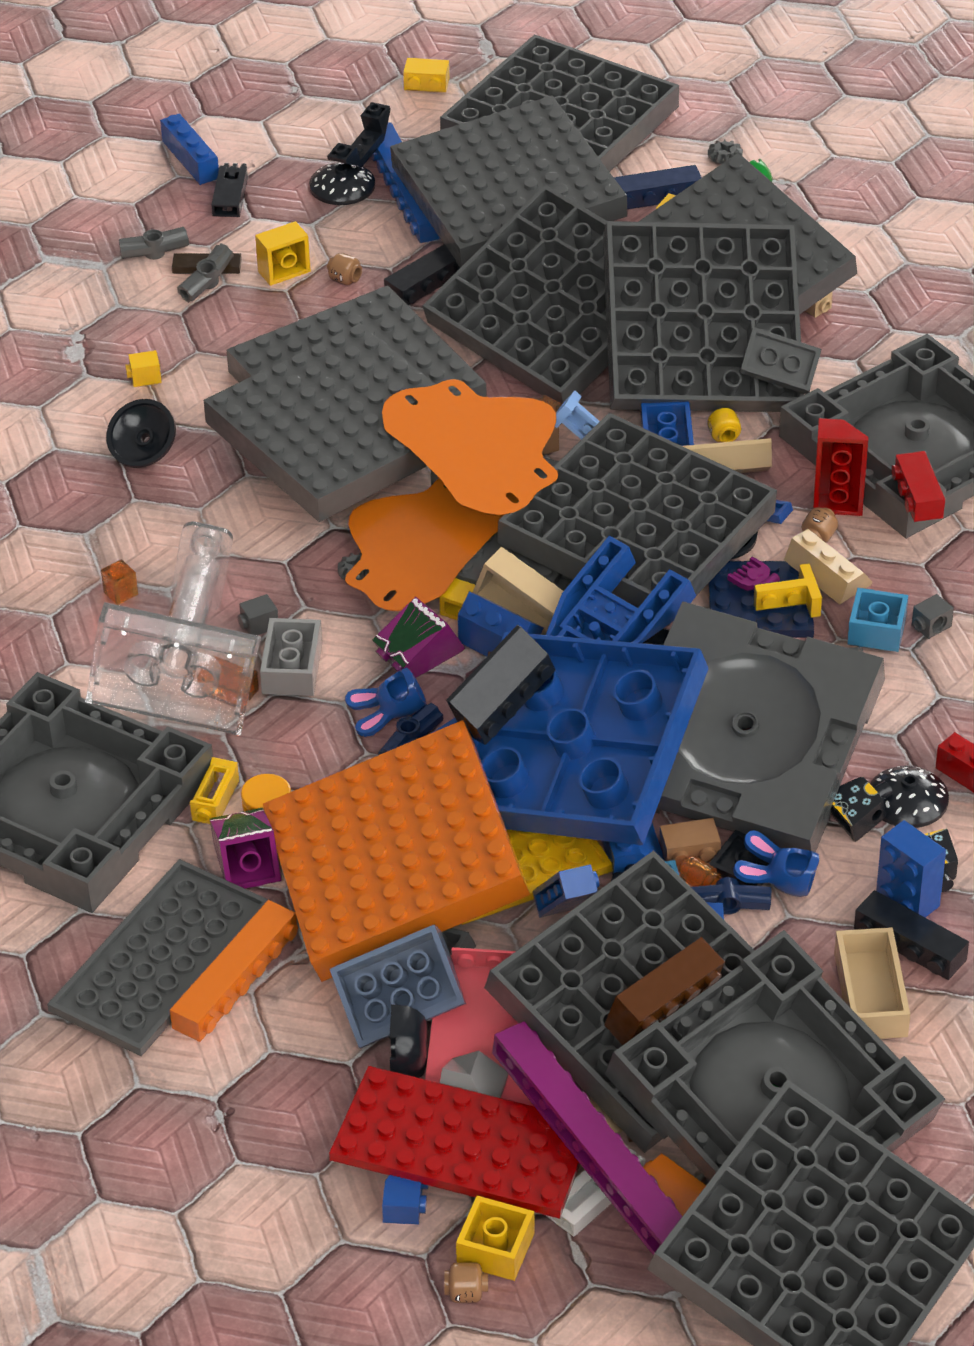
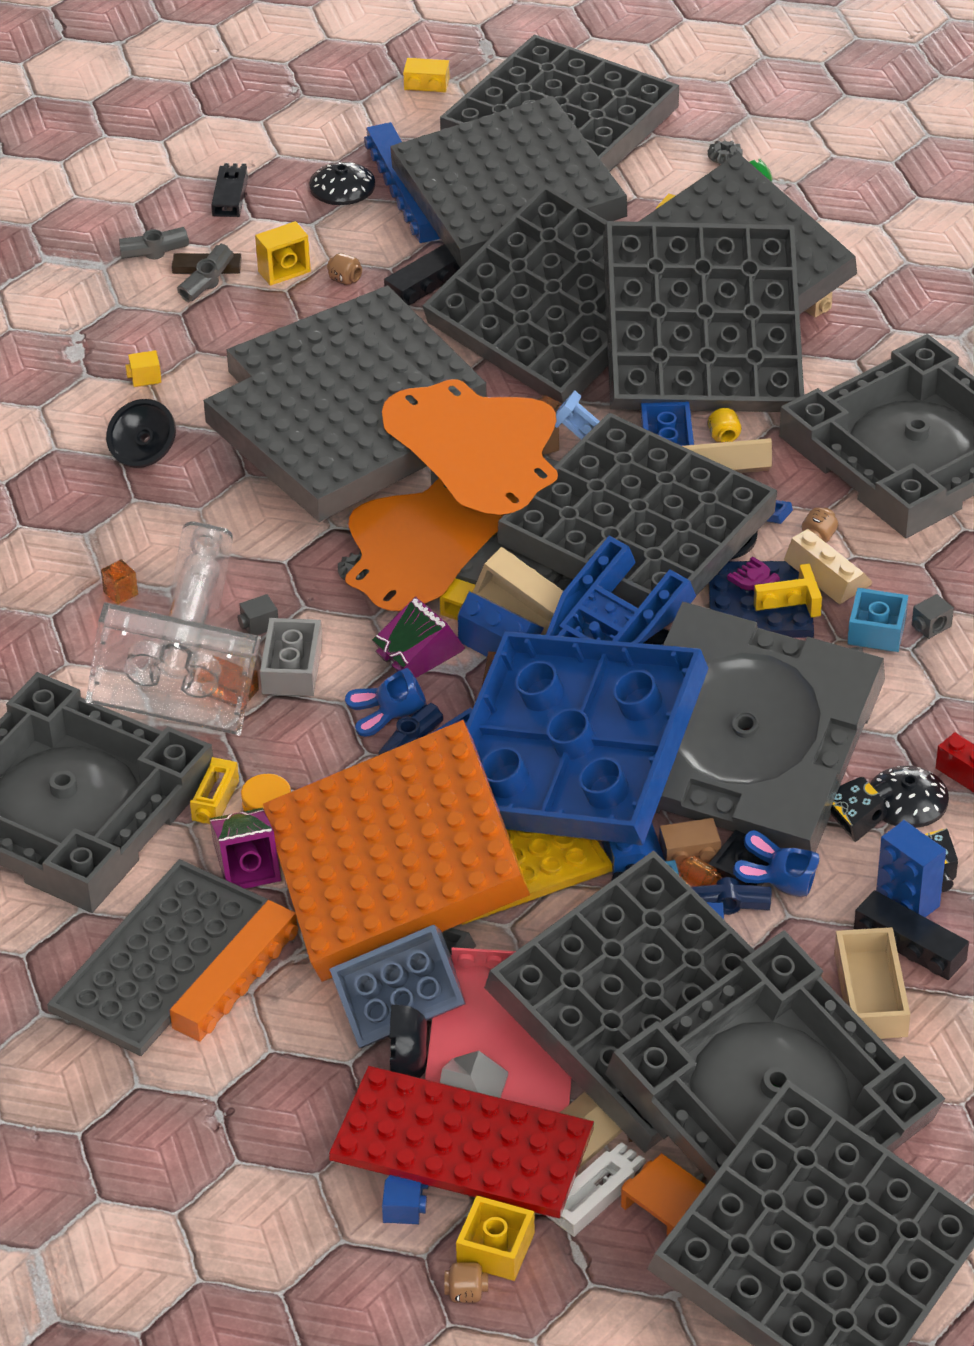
(189, 149): blue brick -> none
(375, 123): black slope -> none
(501, 685): slope -> none
(565, 890): brick -> none
(587, 1134): magenta brick -> none
(652, 187): dark blue brick -> none
(664, 990): reddish brown brick -> none
(780, 360): dark grey plate -> none
(840, 467): red slope -> none
(918, 486): red brick -> none

